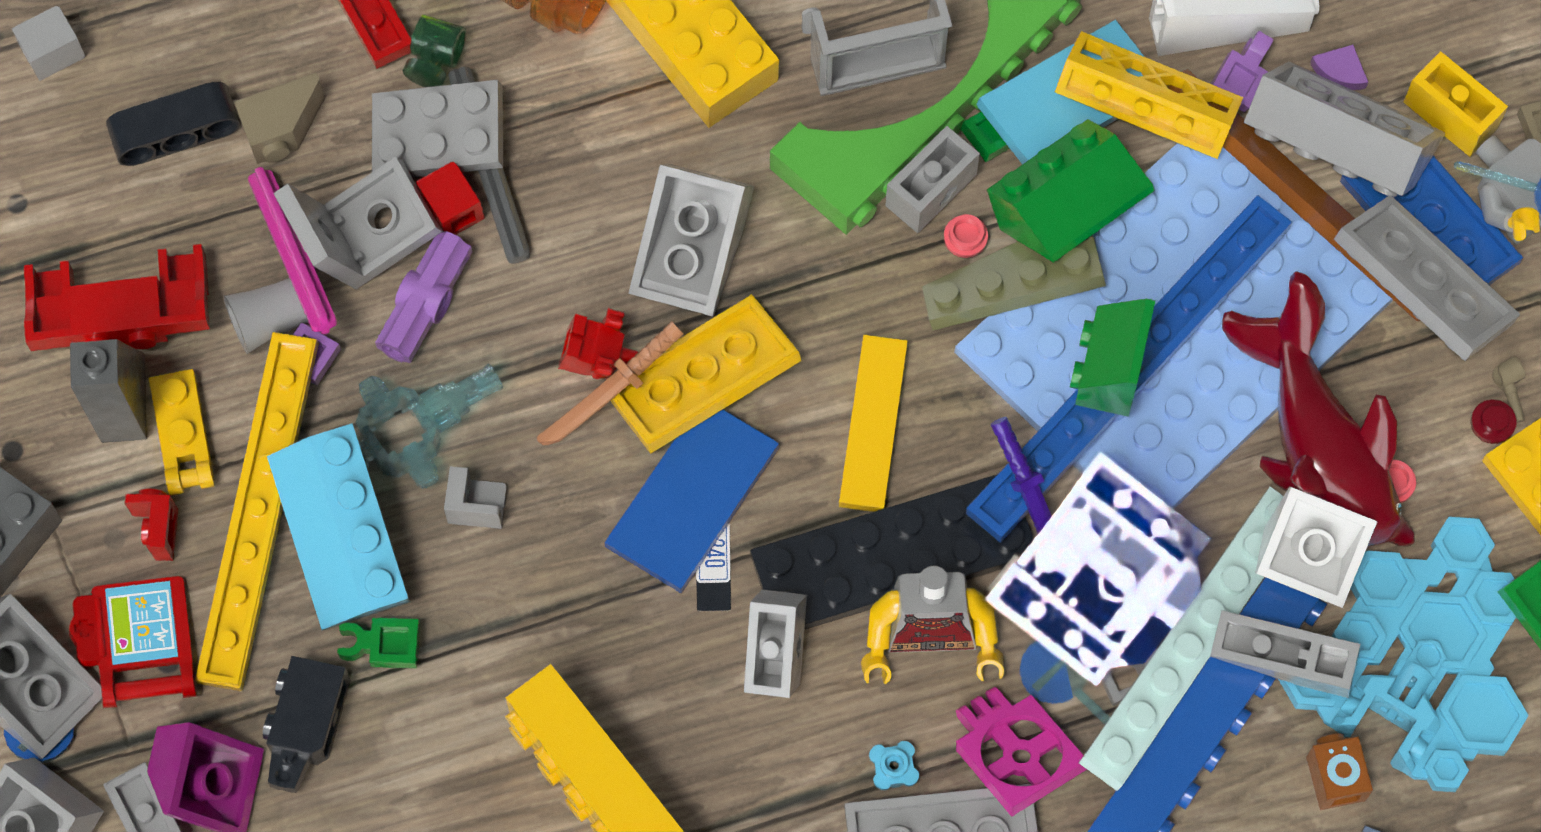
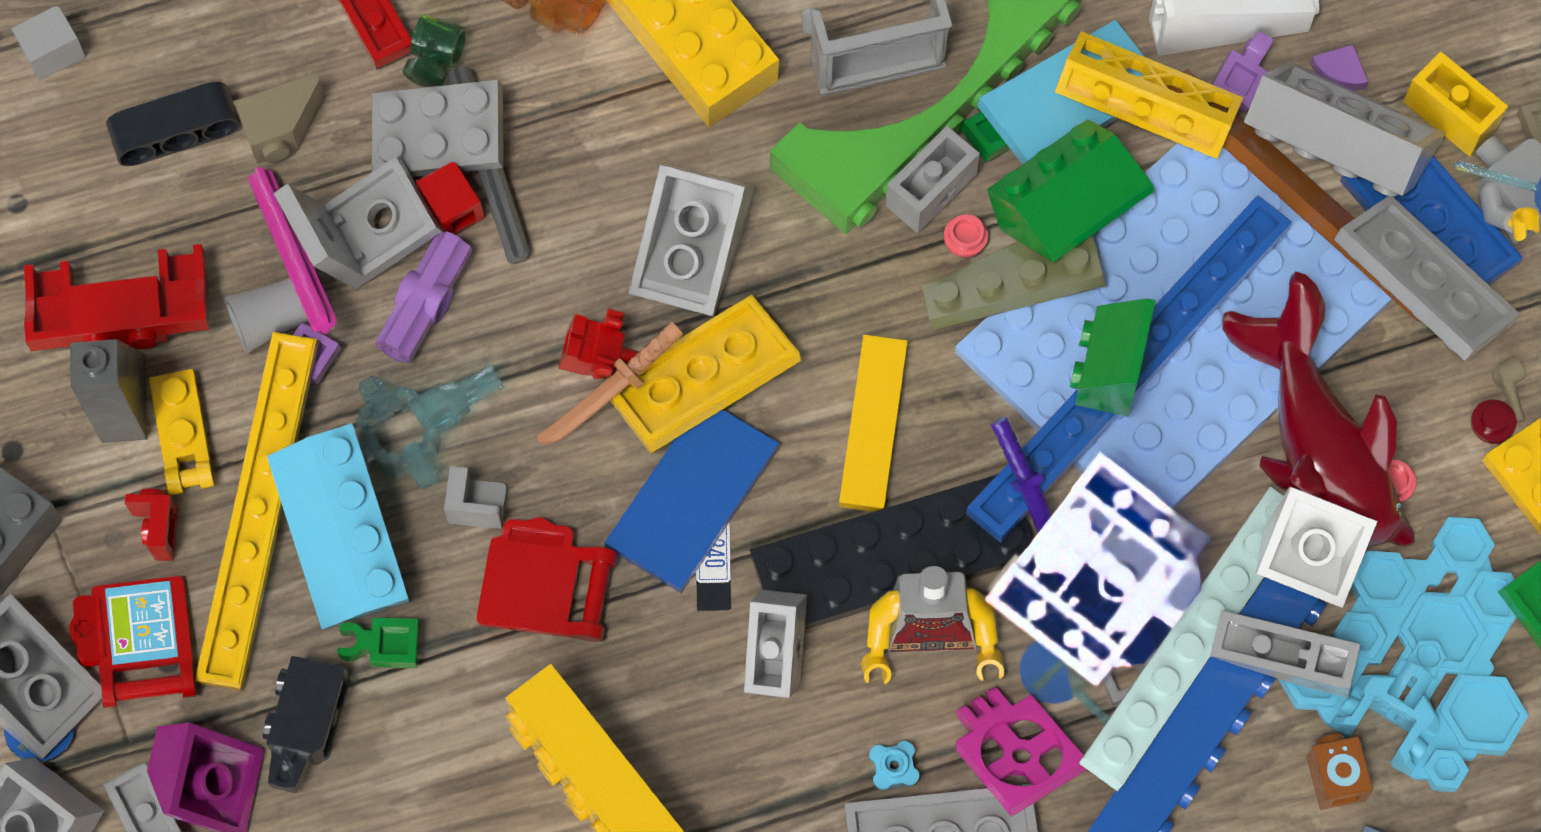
(534, 578): none -> red piece

